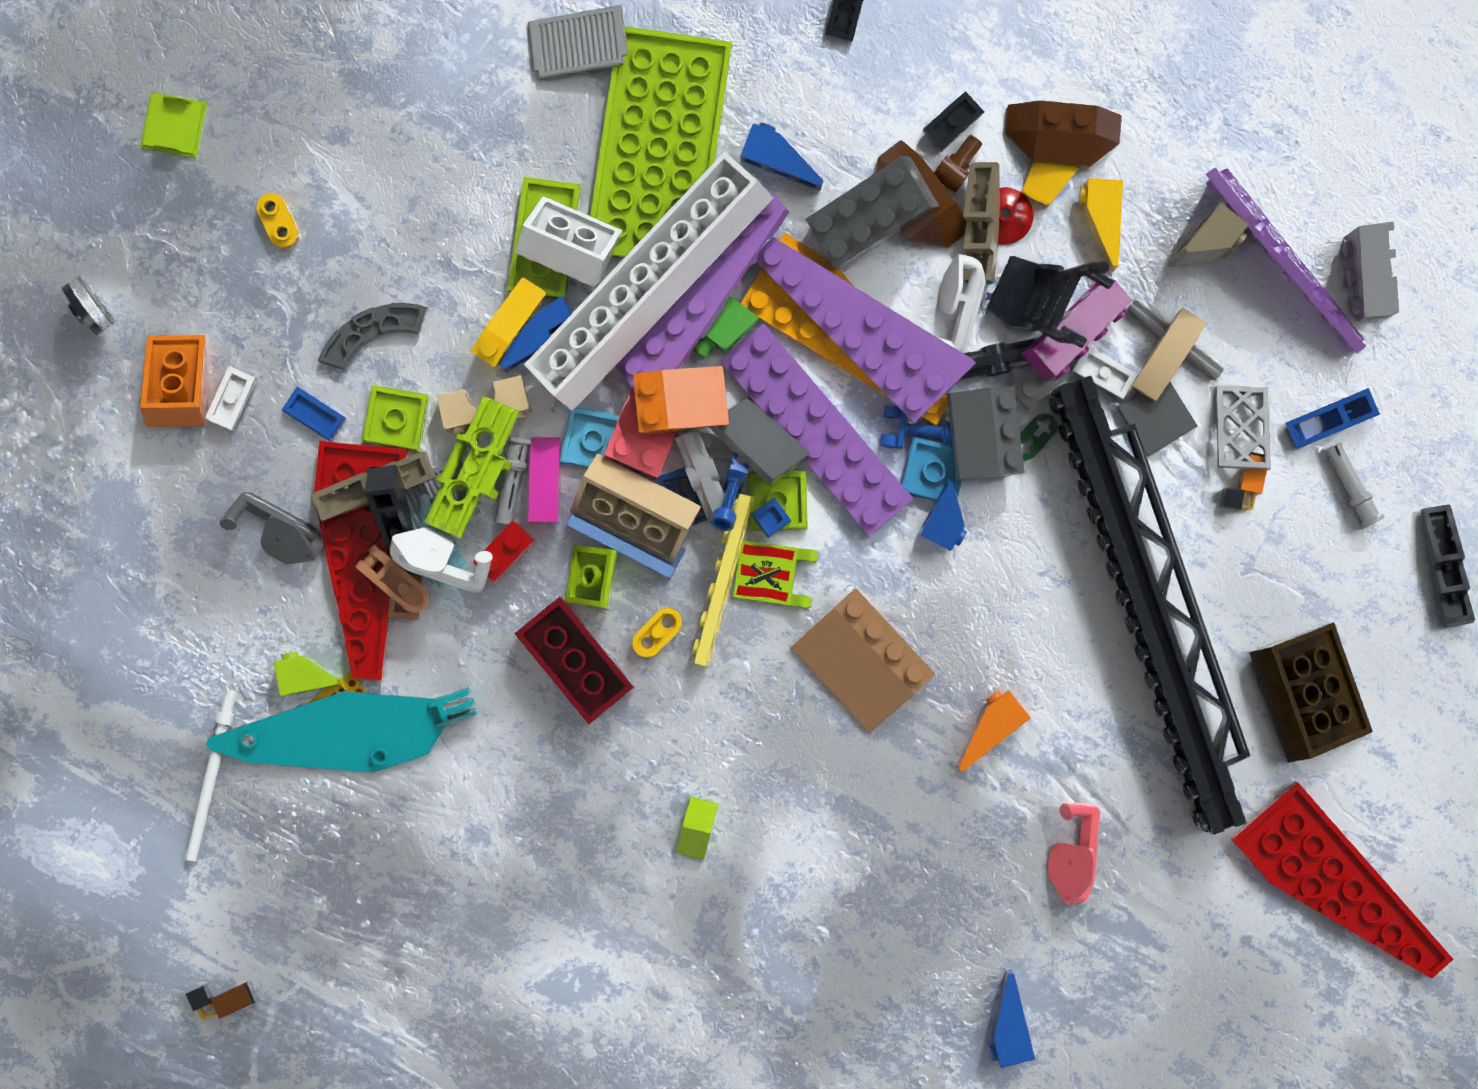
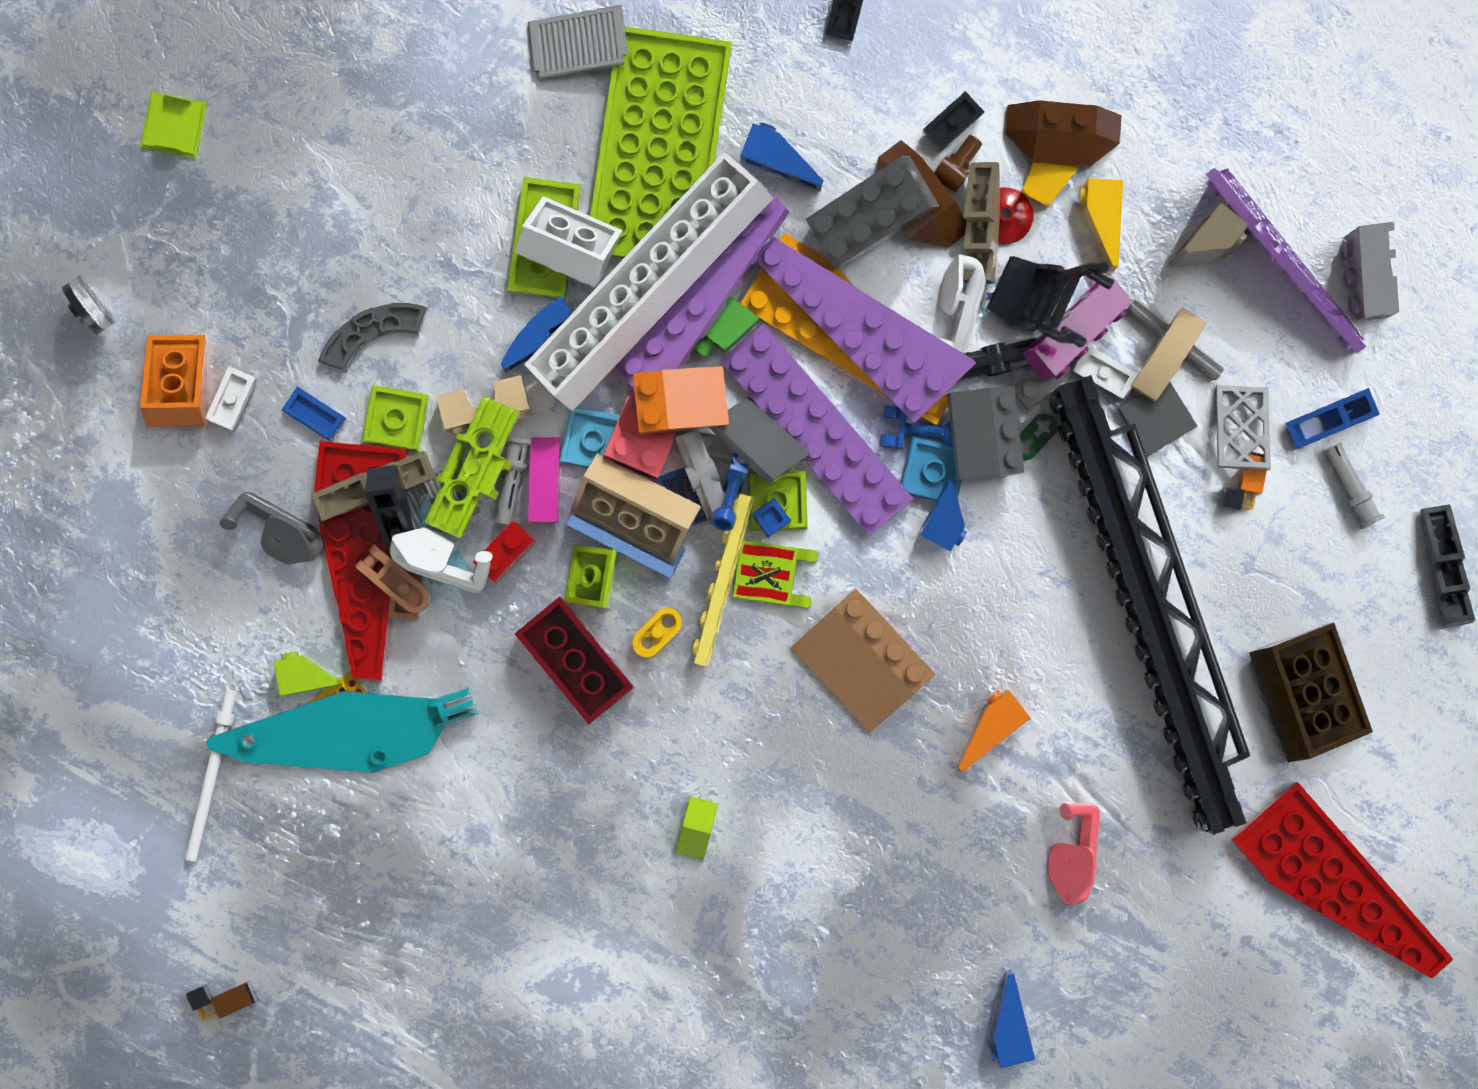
(277, 220): yellow plate -> none
(508, 322): yellow slope -> none

